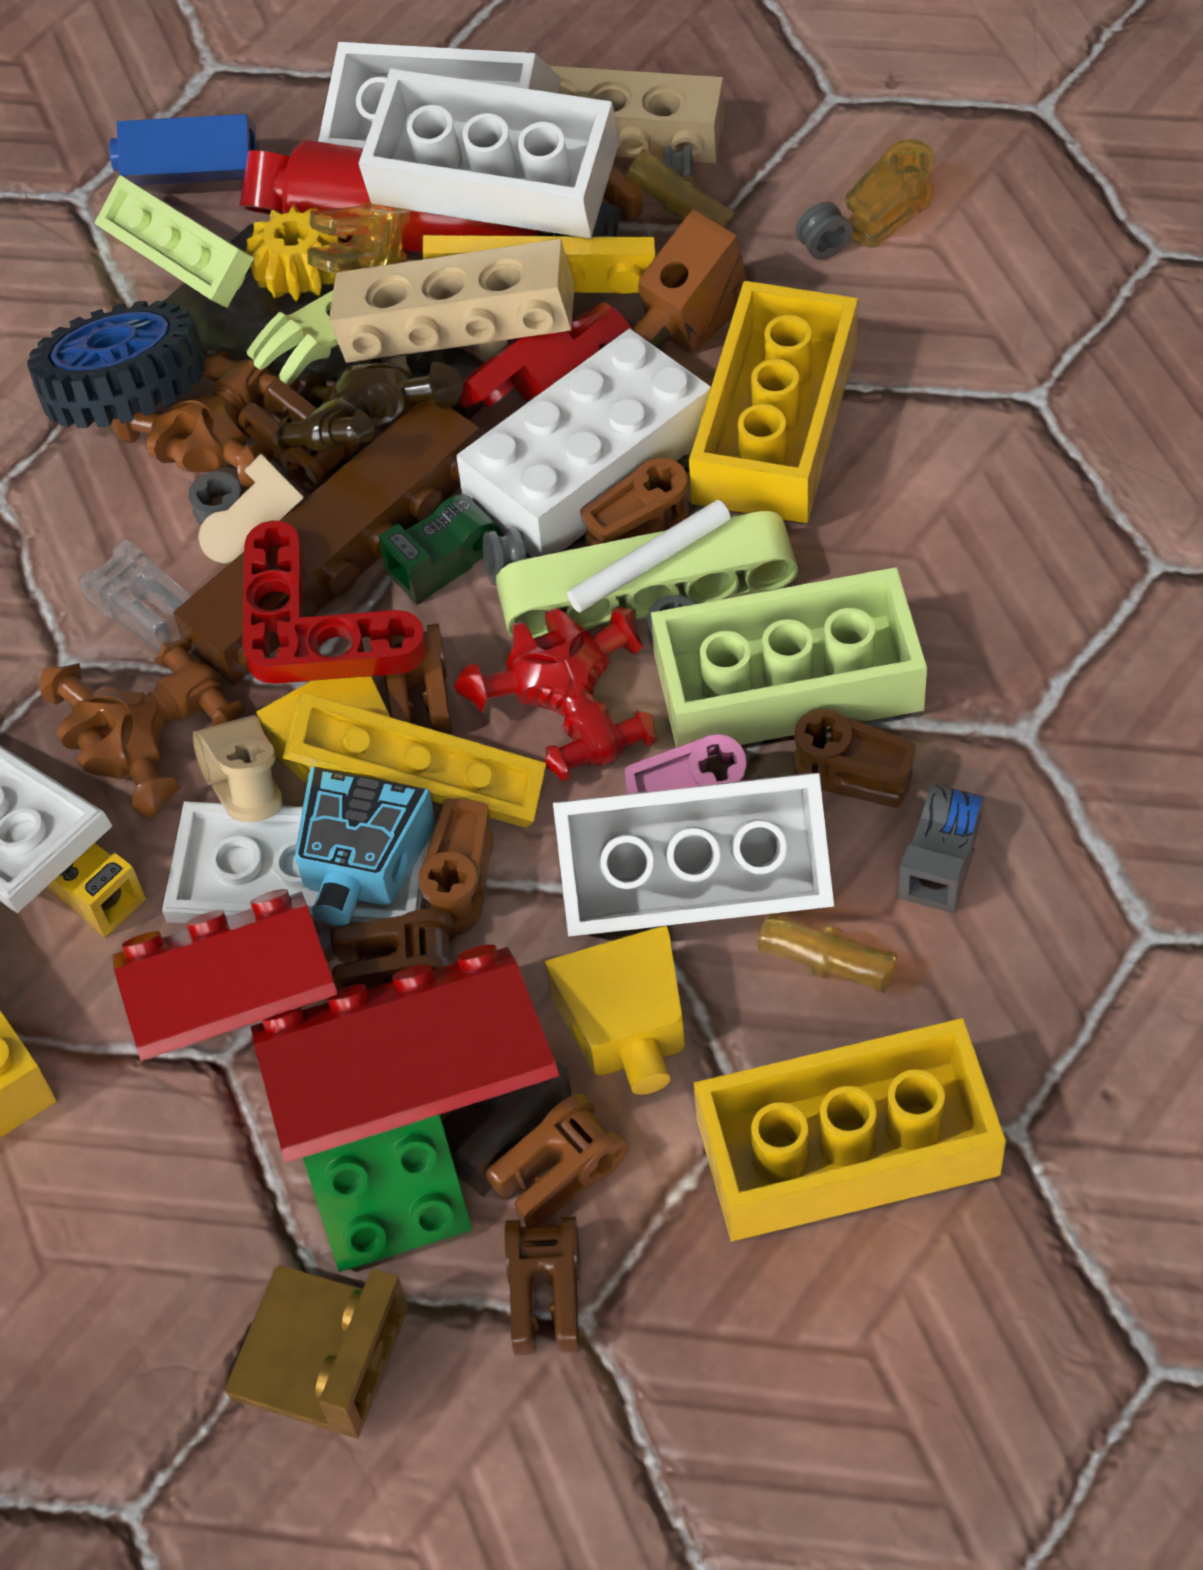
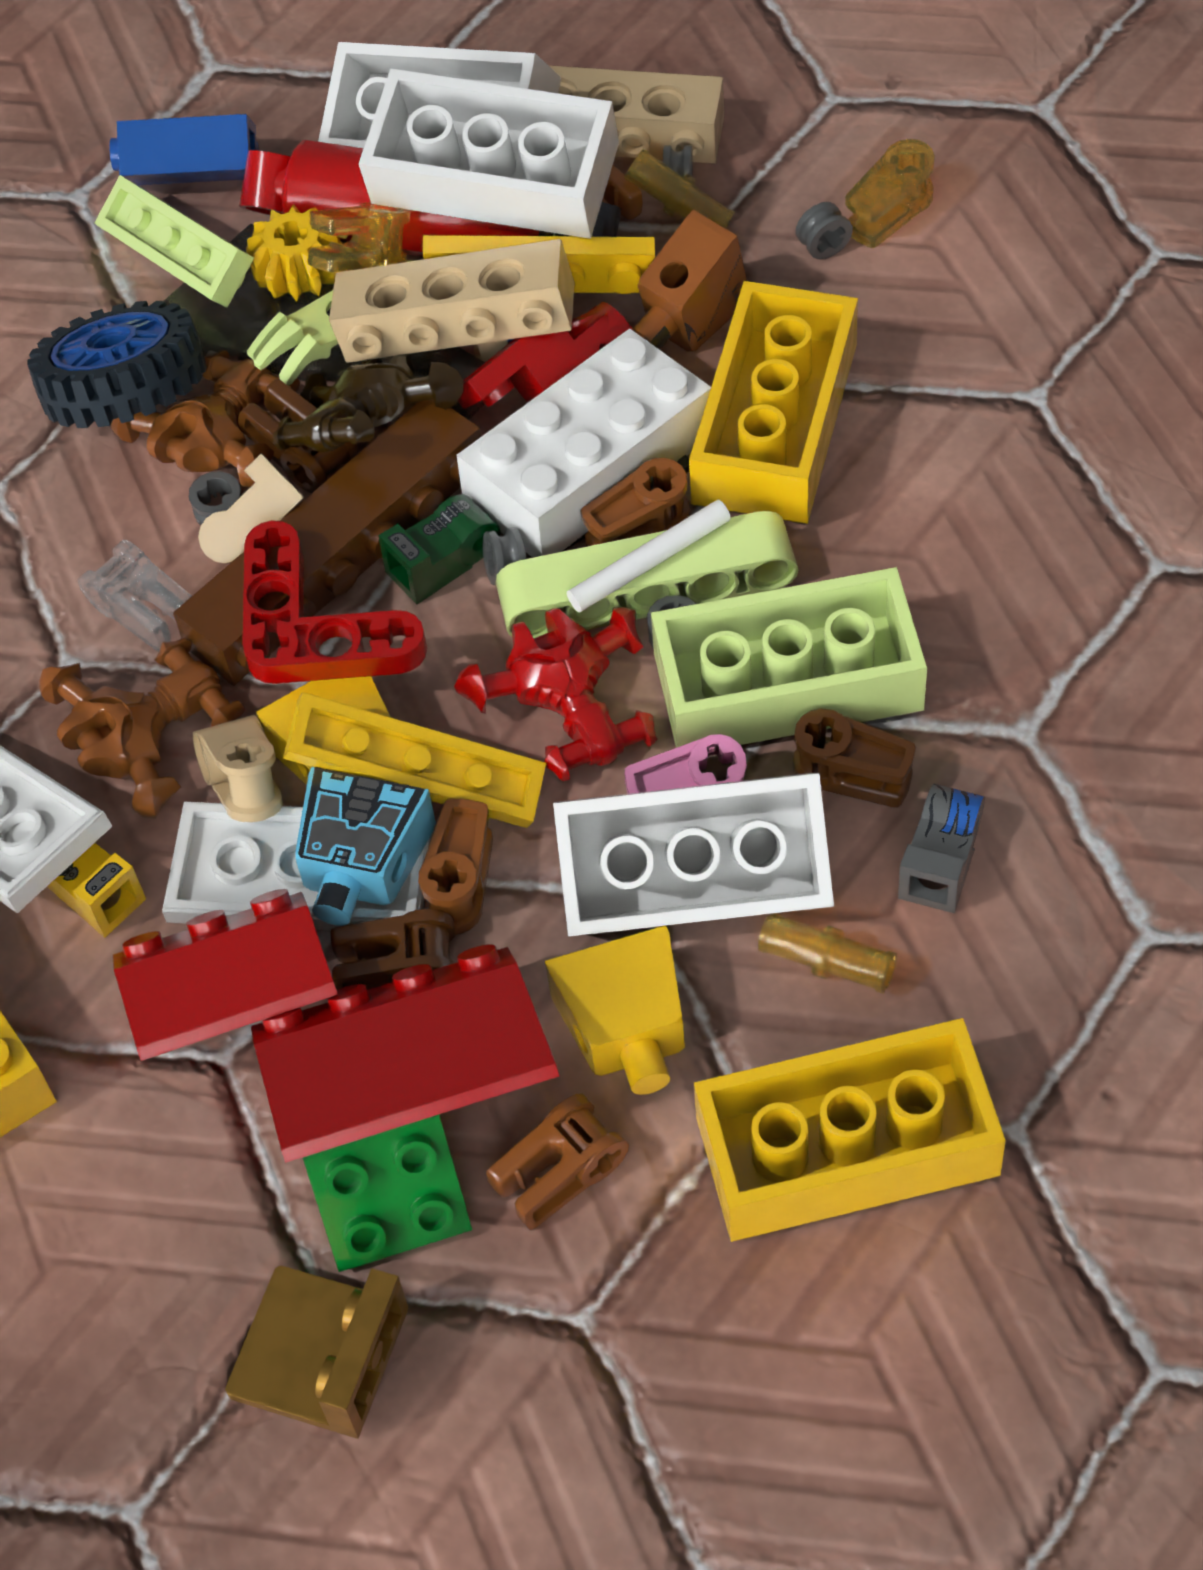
(429, 674): dark orange piece -> none
(490, 1128): clear smoke panel -> none
(539, 1257): reddish brown piece -> none

